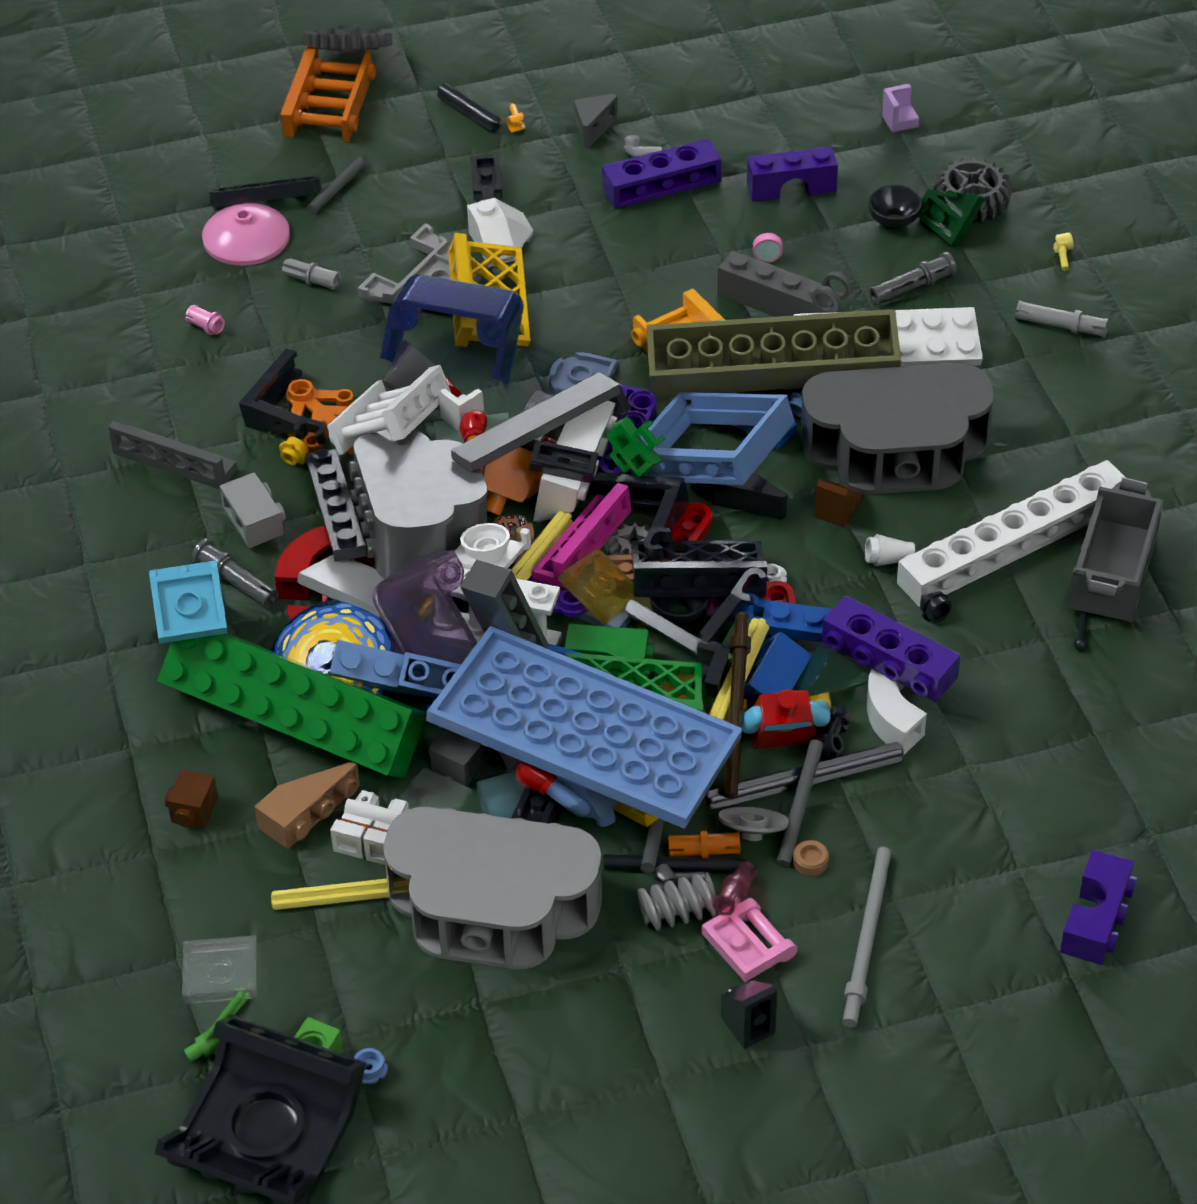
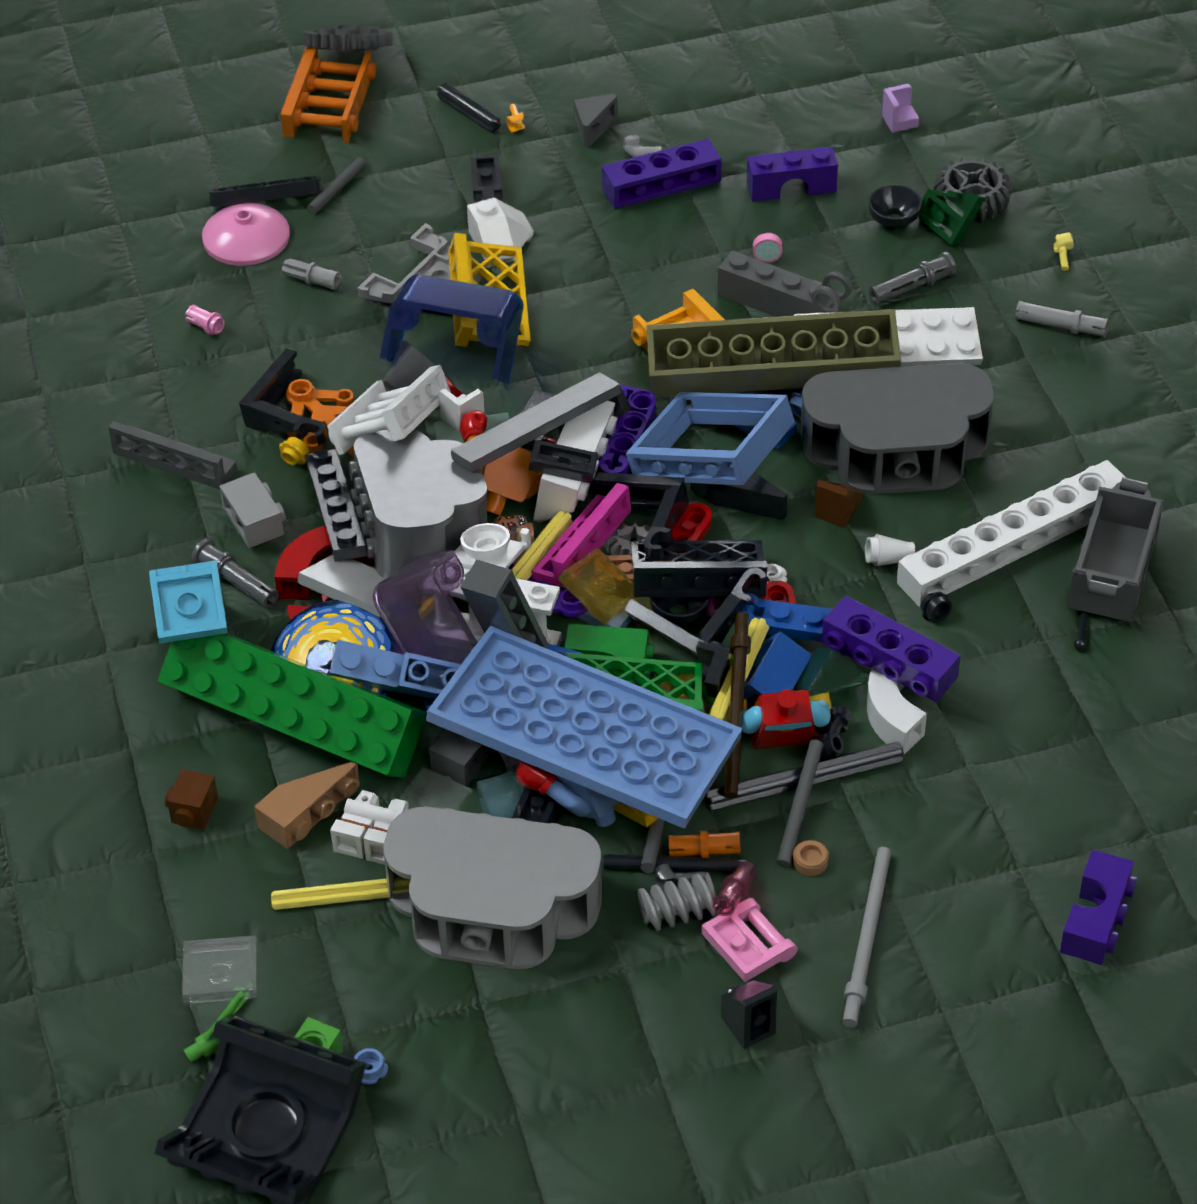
(575, 369): sand blue tile -> none
(628, 444): green piece -> none
(753, 821): light grey dish -> none

